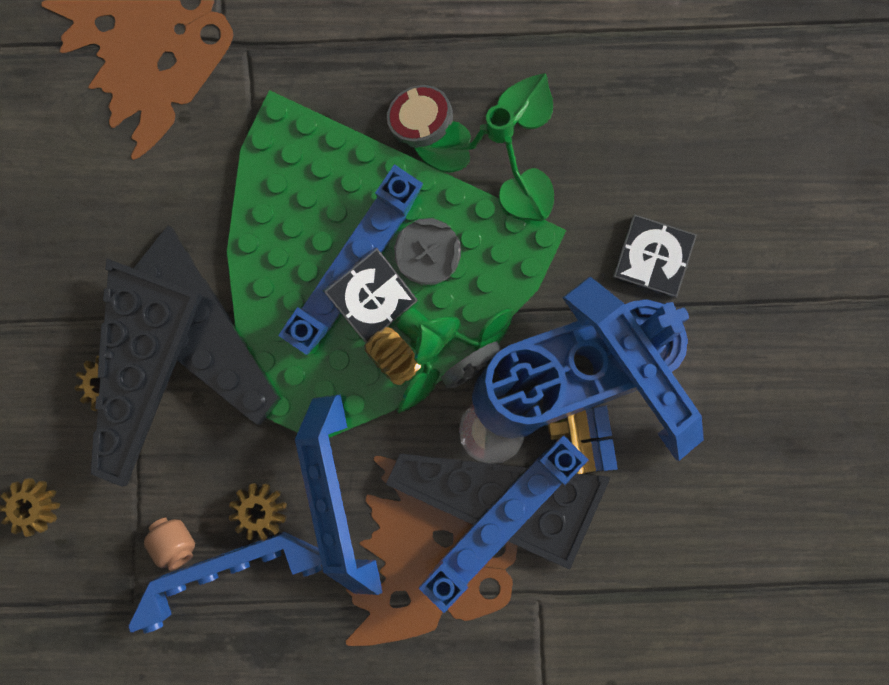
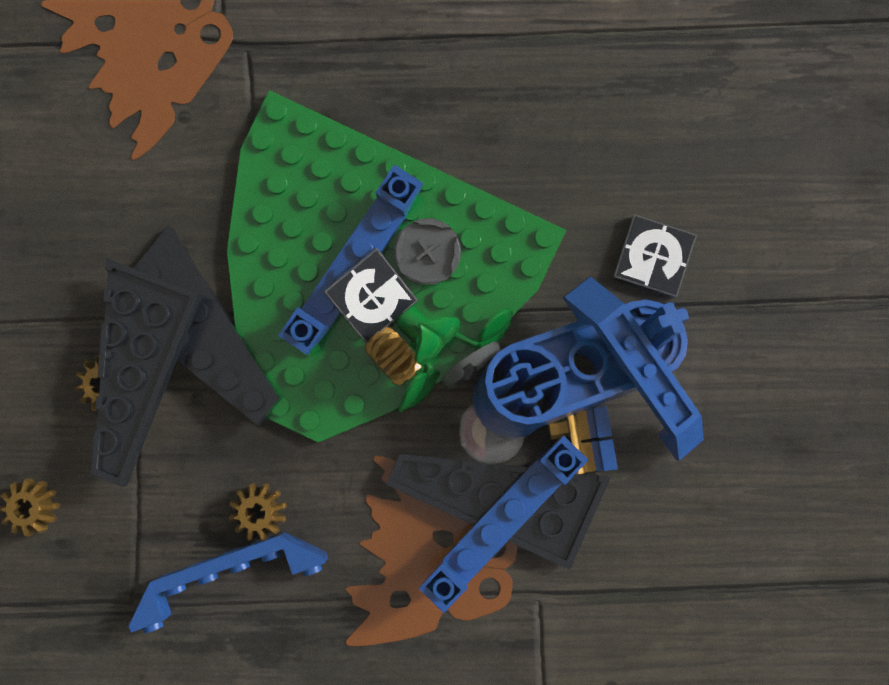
(169, 543): nougat head -> none
(325, 500): blue slope -> none
(419, 115): tile -> none
(525, 103): green plant -> none

